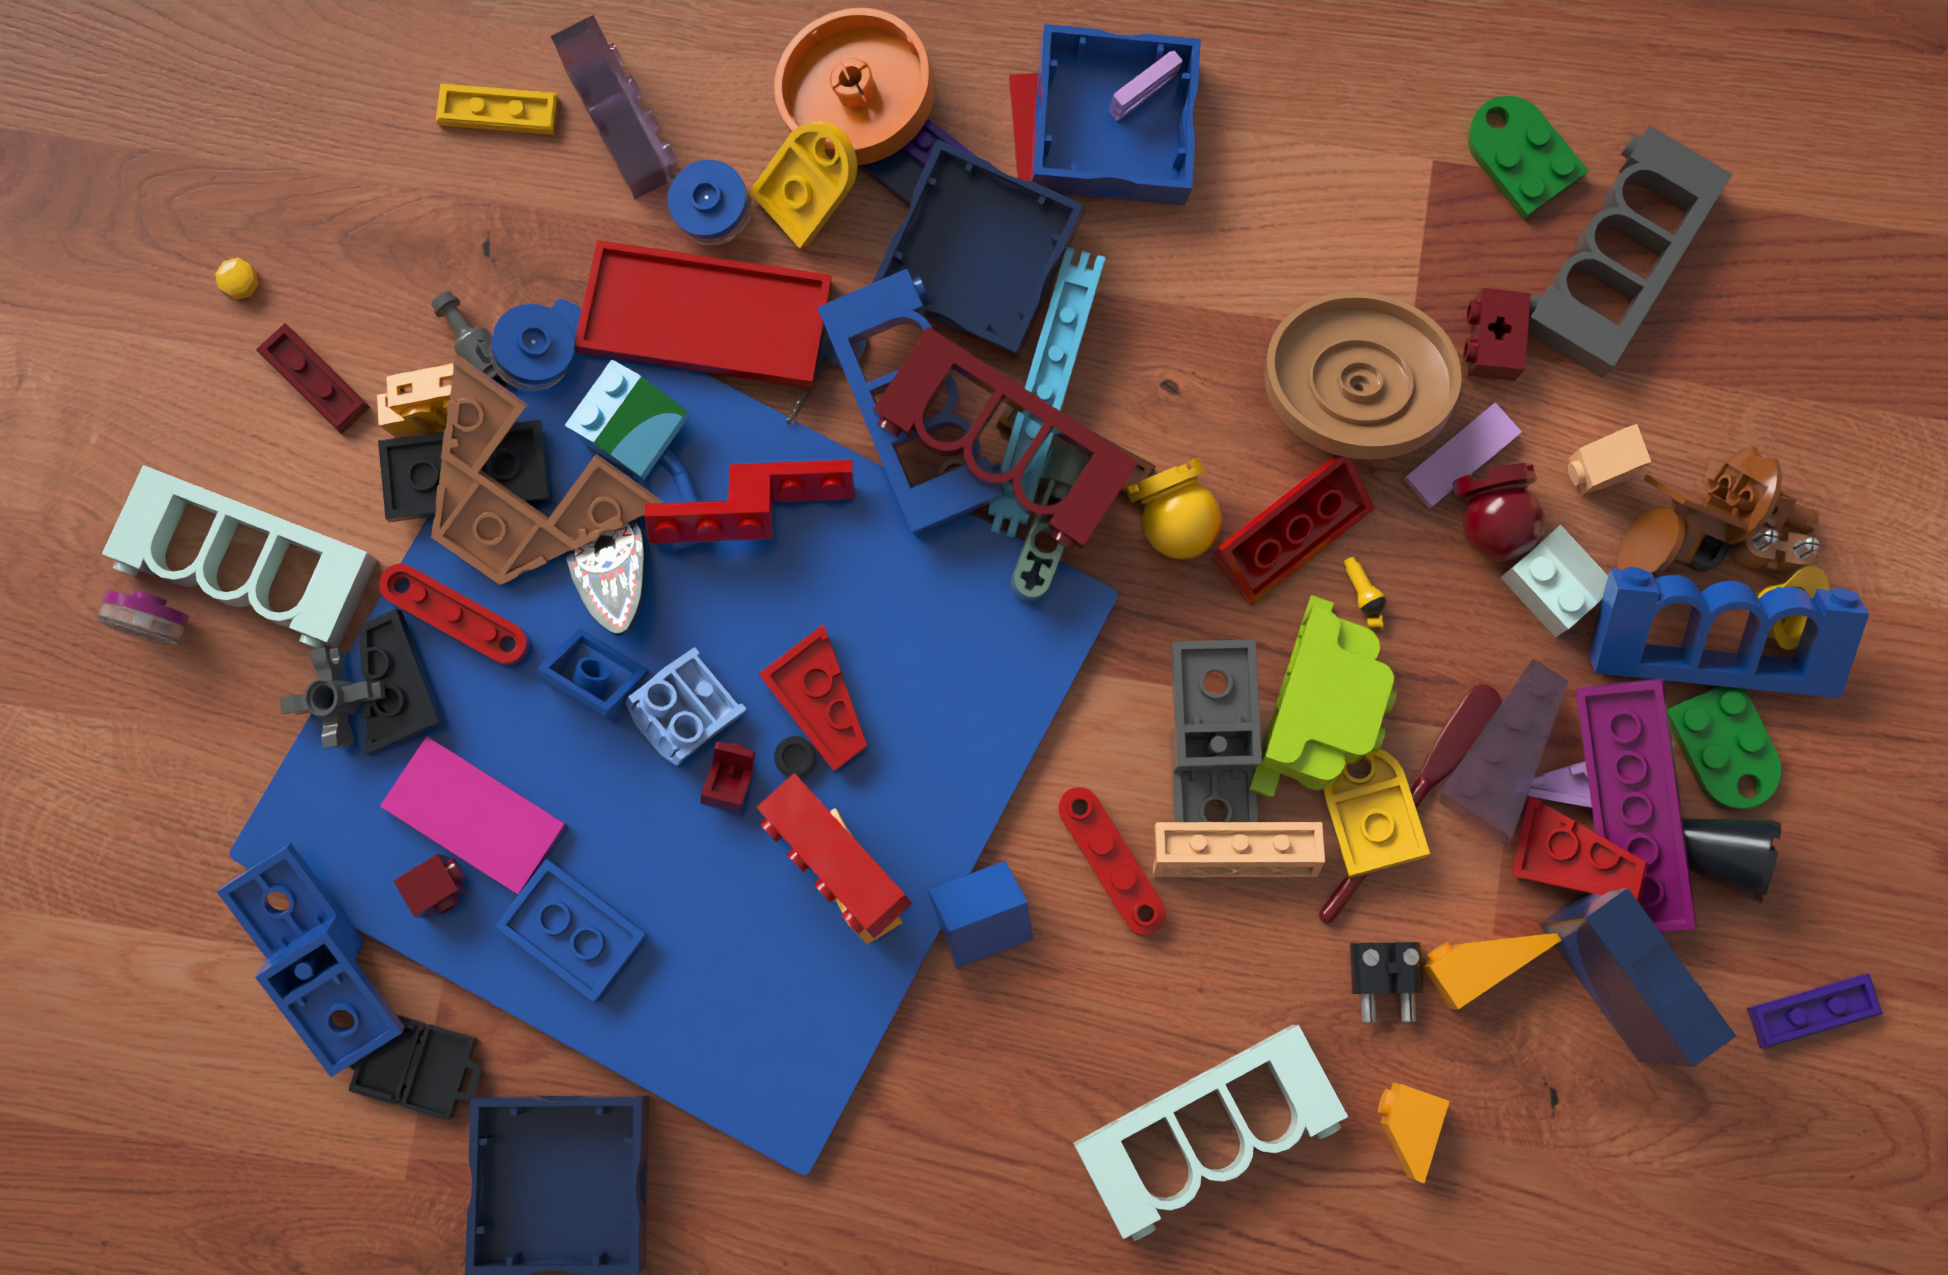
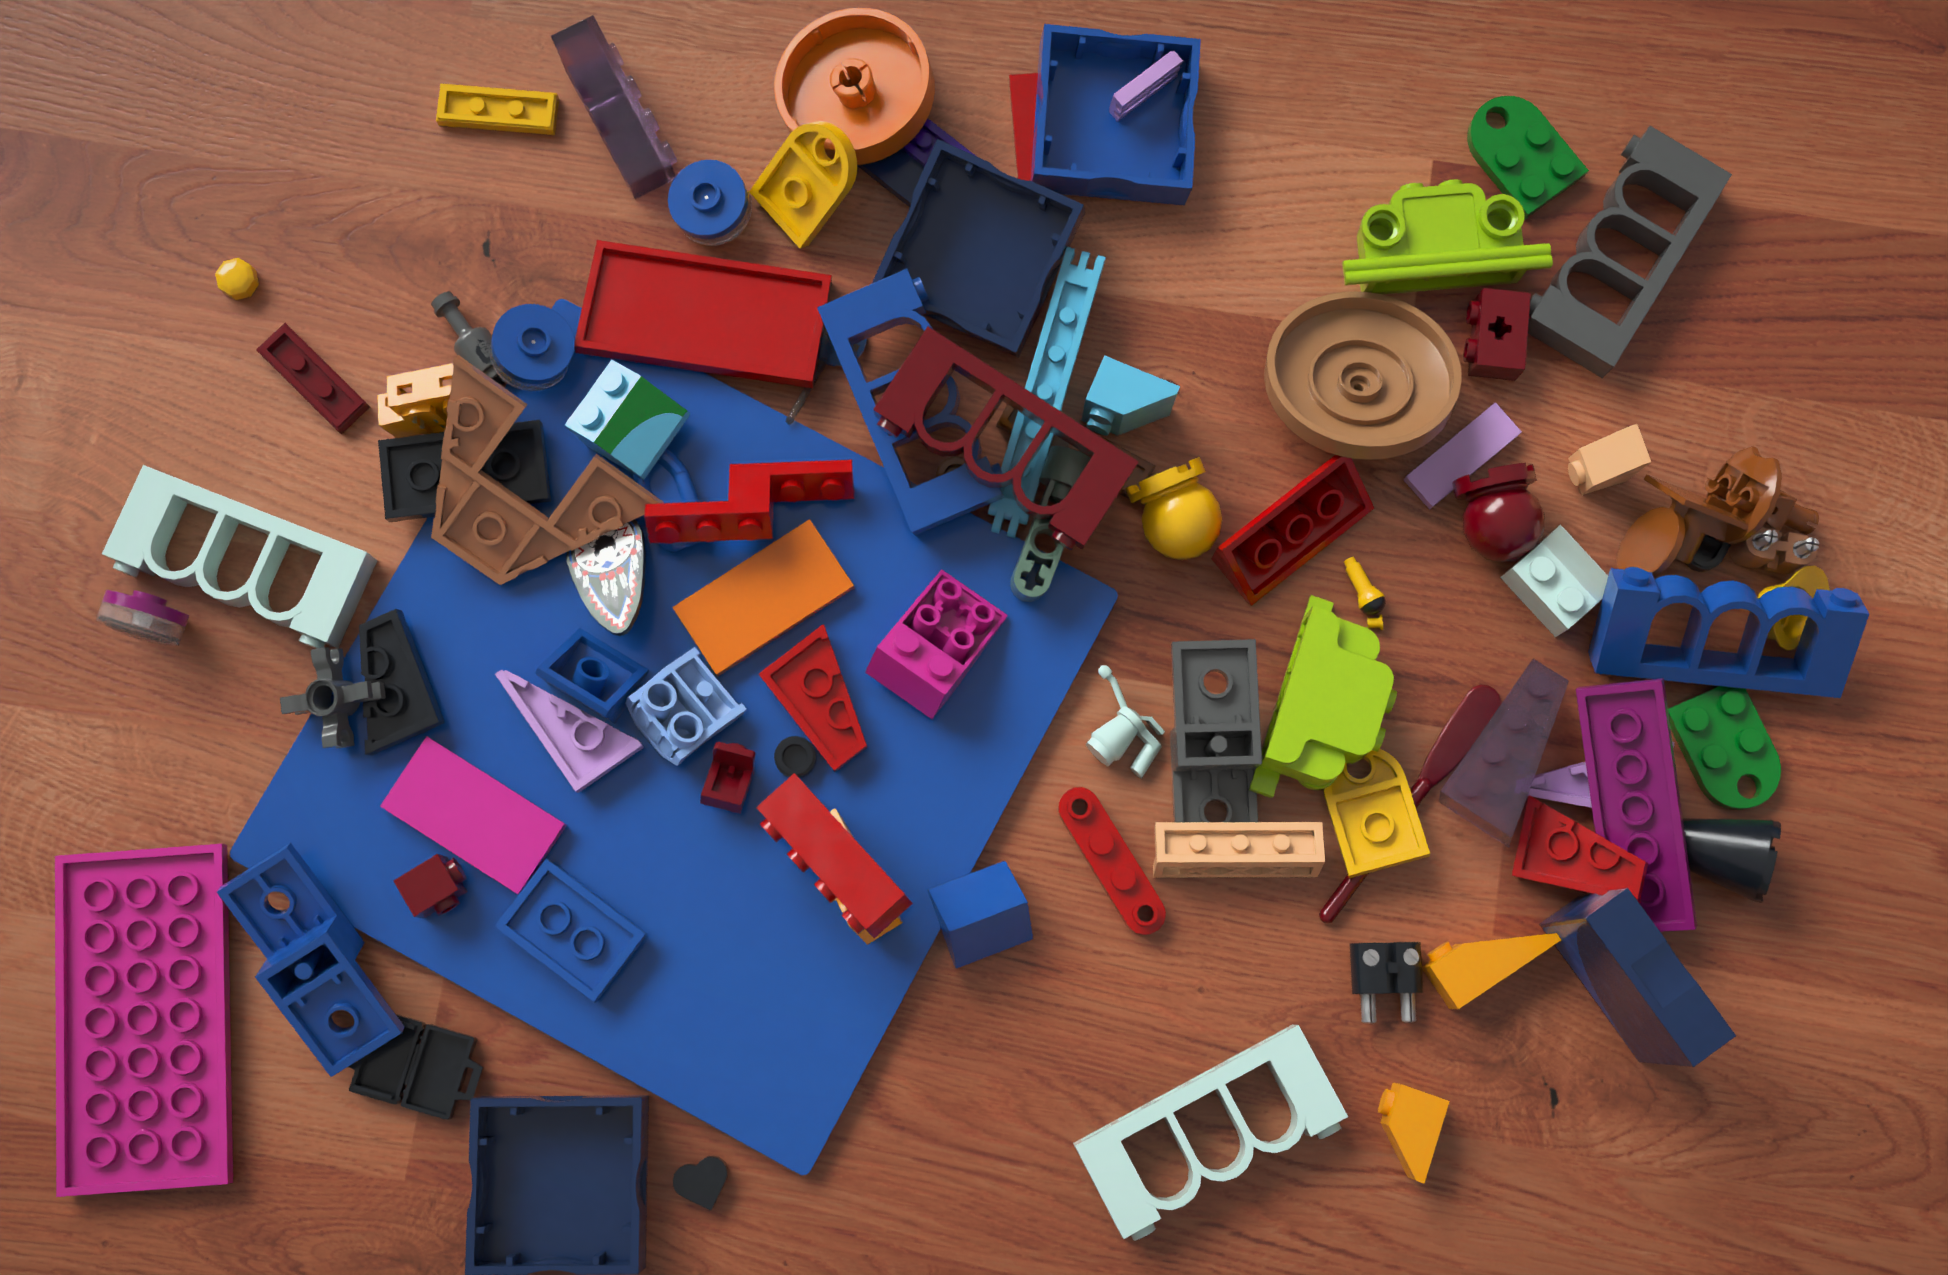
(142, 1021): none -> dark pink plate
(454, 614): red plate -> none
(575, 740): none -> lavender wing
(702, 1181): none -> black tile
(763, 597): none -> orange tile
(935, 643): none -> dark pink slope
(1115, 736): none -> light aqua piece
(1126, 398): none -> medium azure slope
(1442, 241): none -> lime brick
(1814, 1010): dark purple tile -> none

